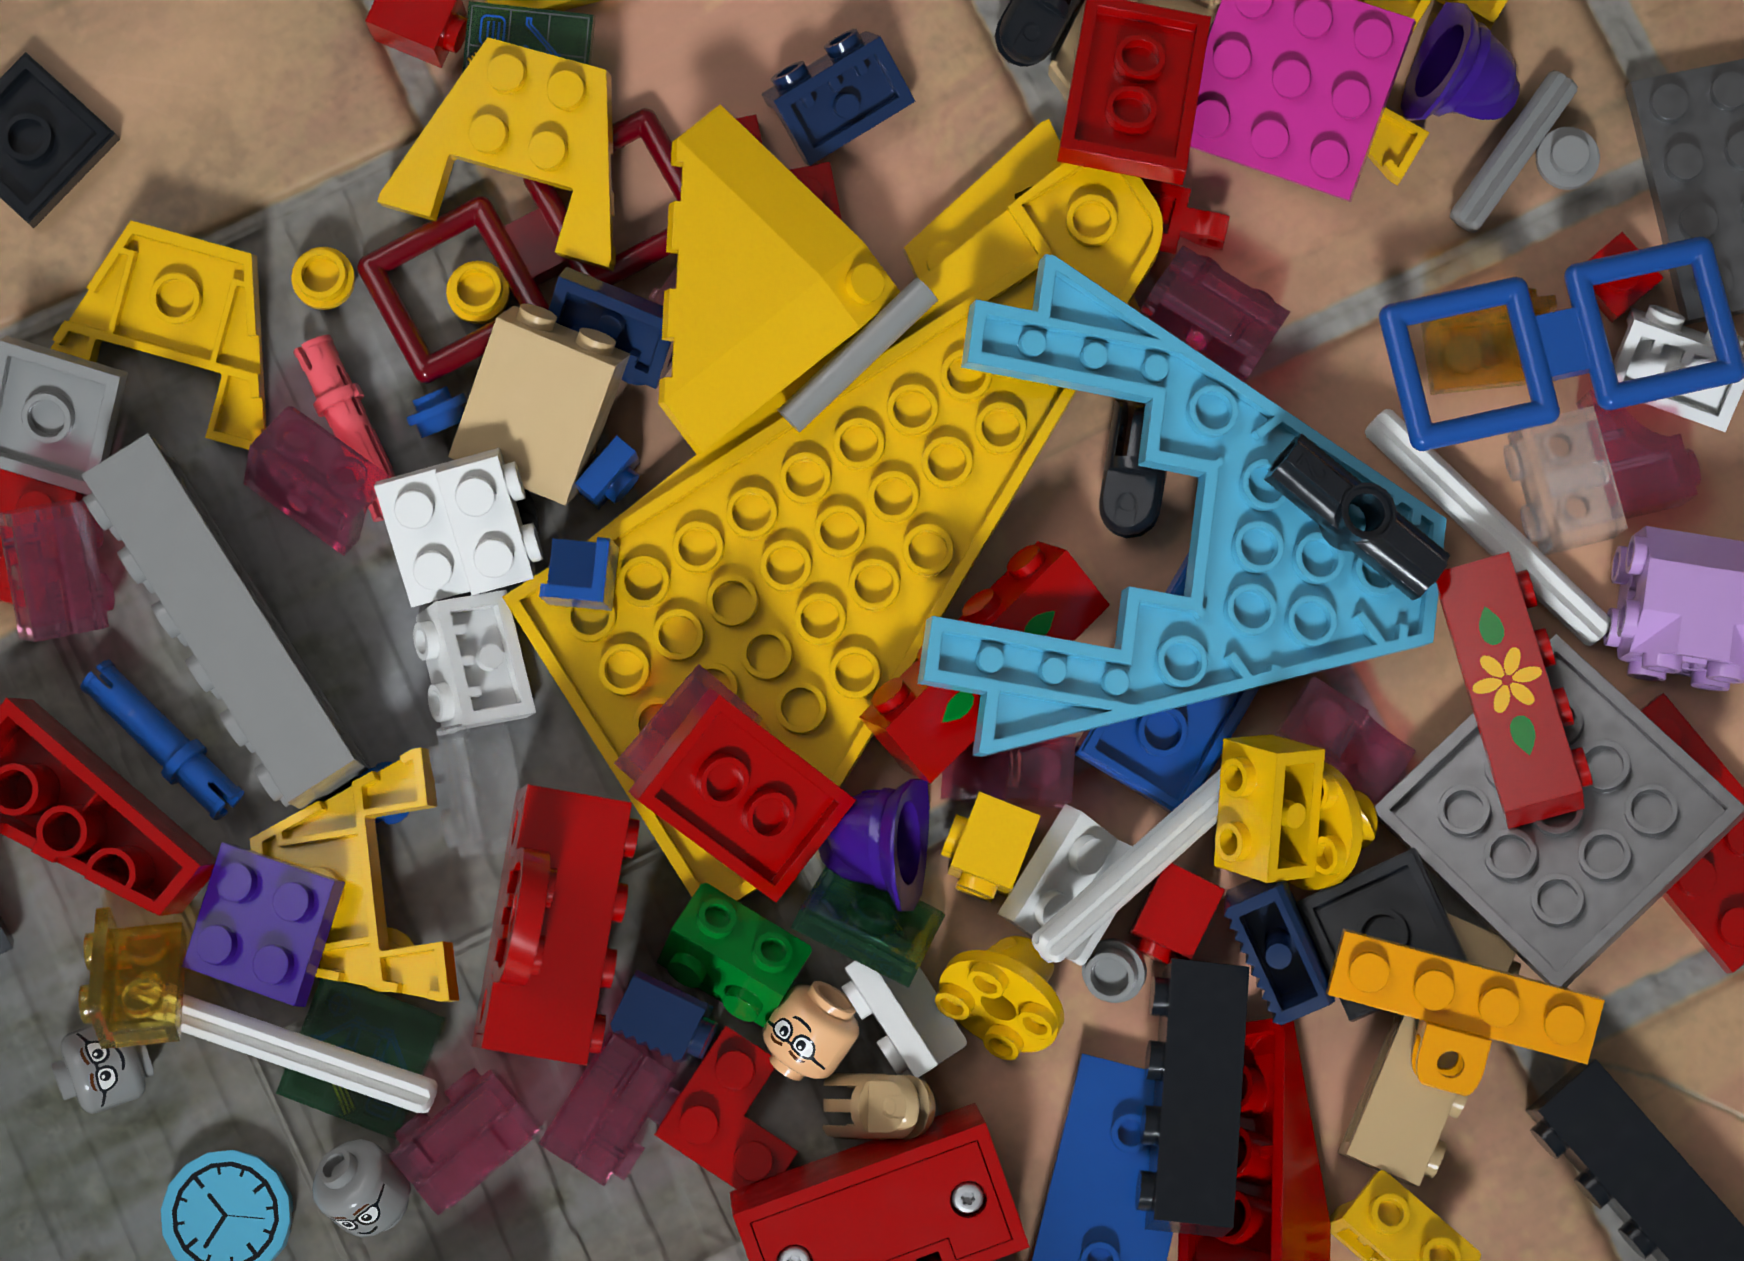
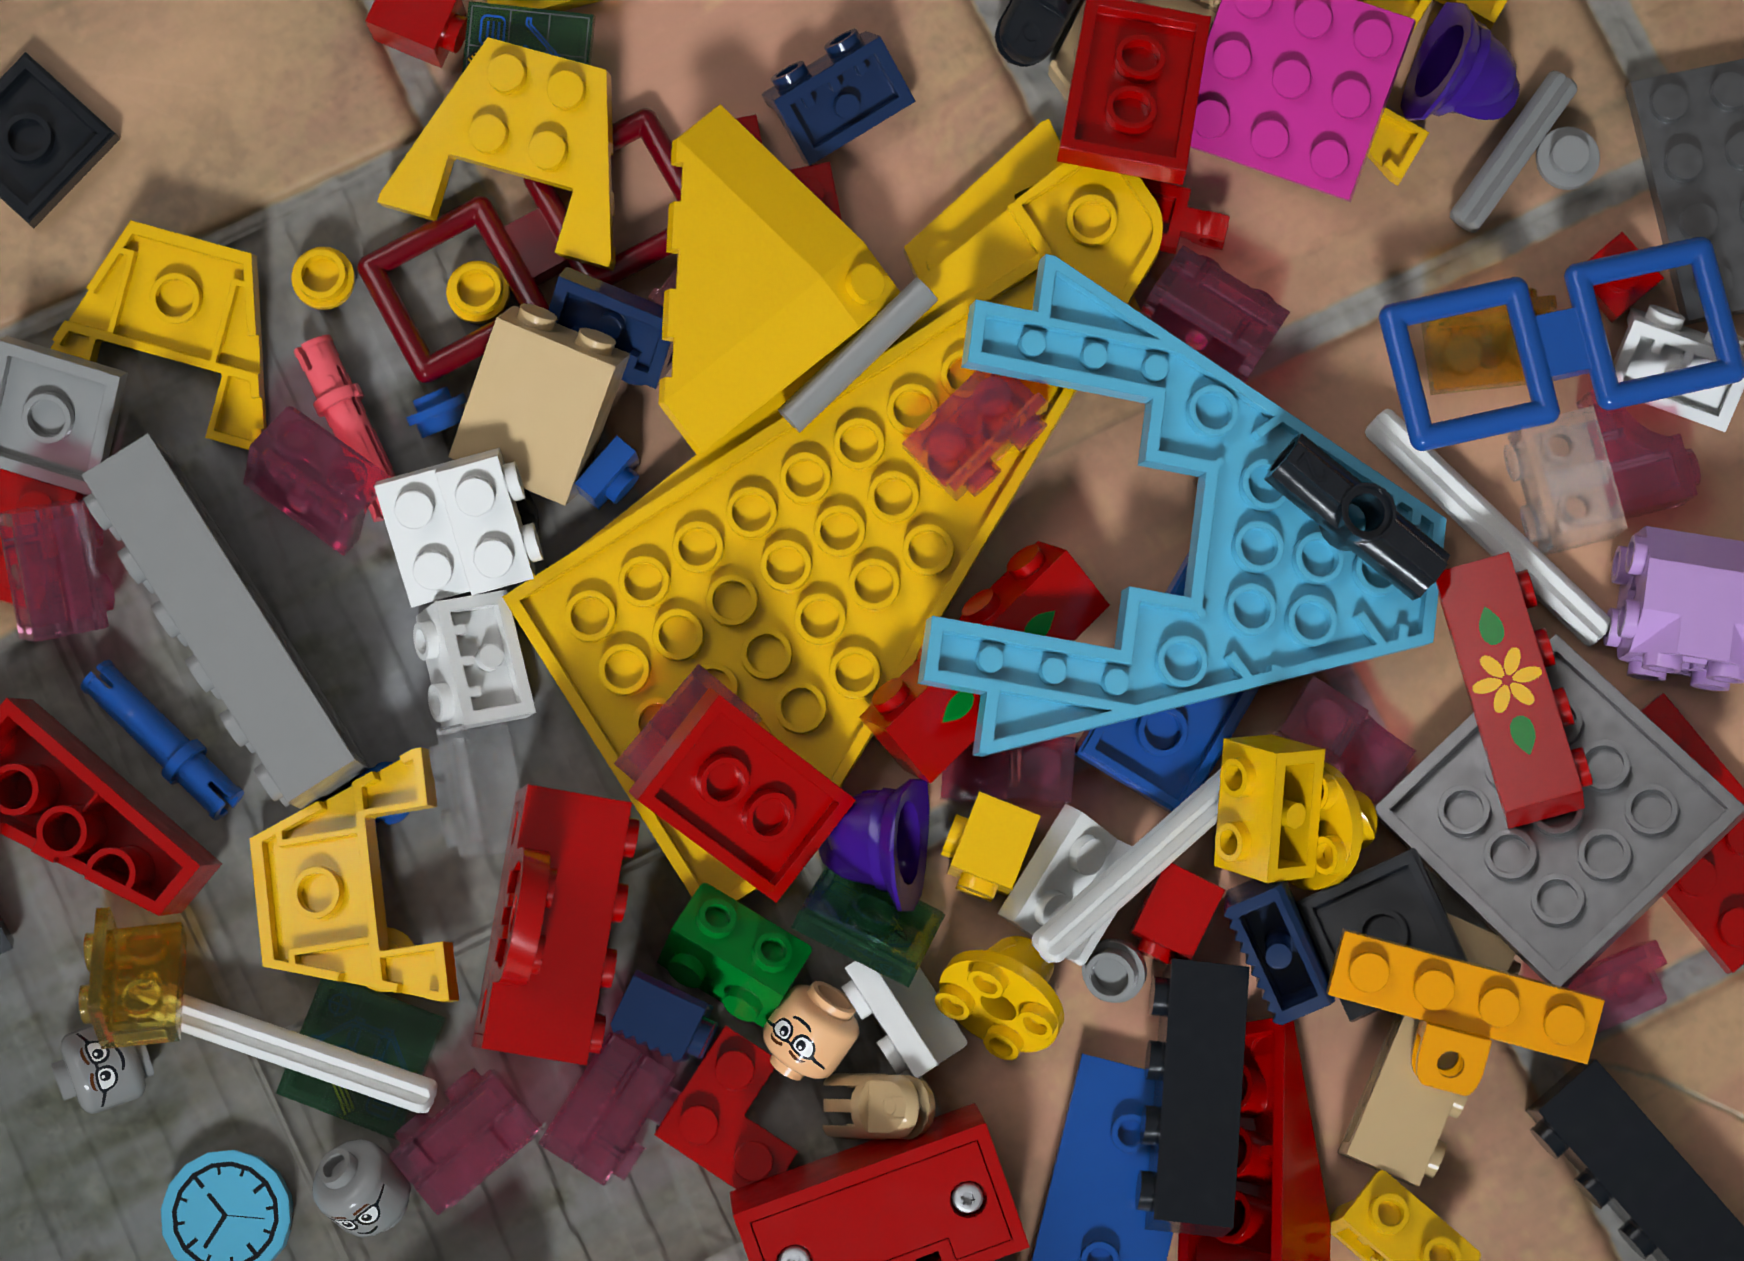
(263, 924): dark purple plate -> none
(581, 574): blue panel -> none
(975, 430): none -> clear pink bracket
(1129, 492): black arm -> none
(1625, 983): none -> clear pink bracket

